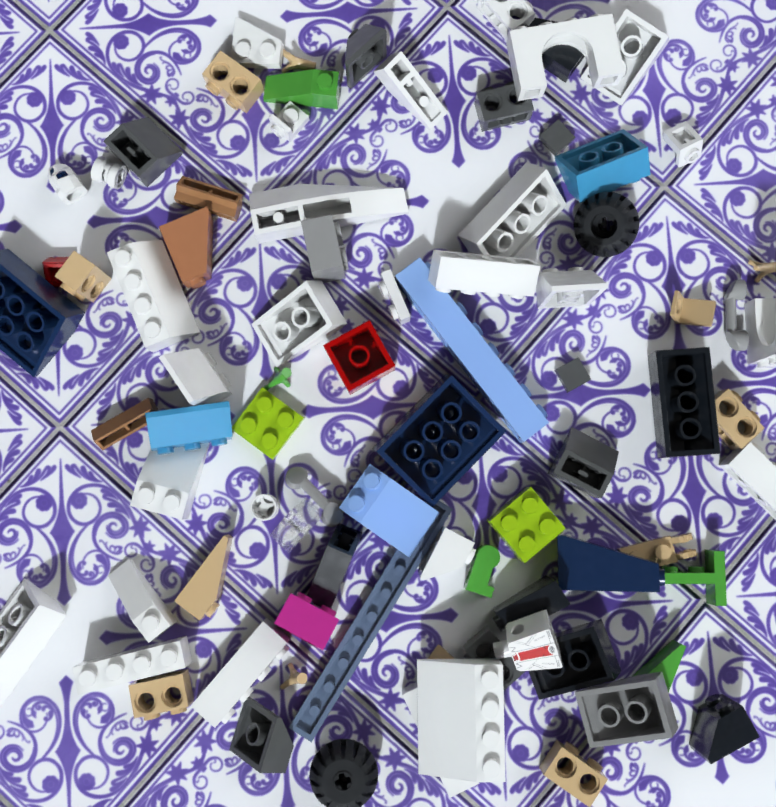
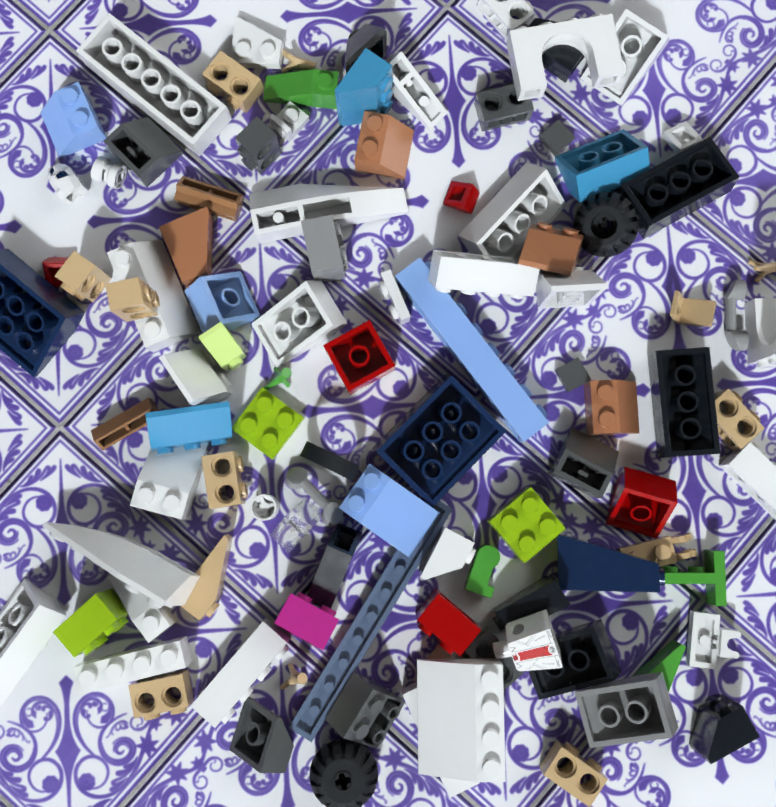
(72, 120): none -> light blue slope
(92, 622): none -> lime brick
(131, 562): none -> white wedge
(132, 299): none -> tan brick
(154, 84): none -> white brick
(216, 481): none -> tan brick
(223, 300): none -> light blue slope
(223, 347): none -> yellowish green slope
(258, 145): none -> dark grey brick
(329, 460): none -> black tyre
(364, 88): none -> dark azure slope
(364, 711): none -> dark grey slope
(383, 146): none -> nougat slope
(447, 622): none -> red brick
(461, 197): none -> red slope
(551, 248): none -> nougat slope
(611, 407): none -> nougat slope
(642, 502): none -> red slope
(679, 186): none -> black slope
(708, 640): none -> white plate

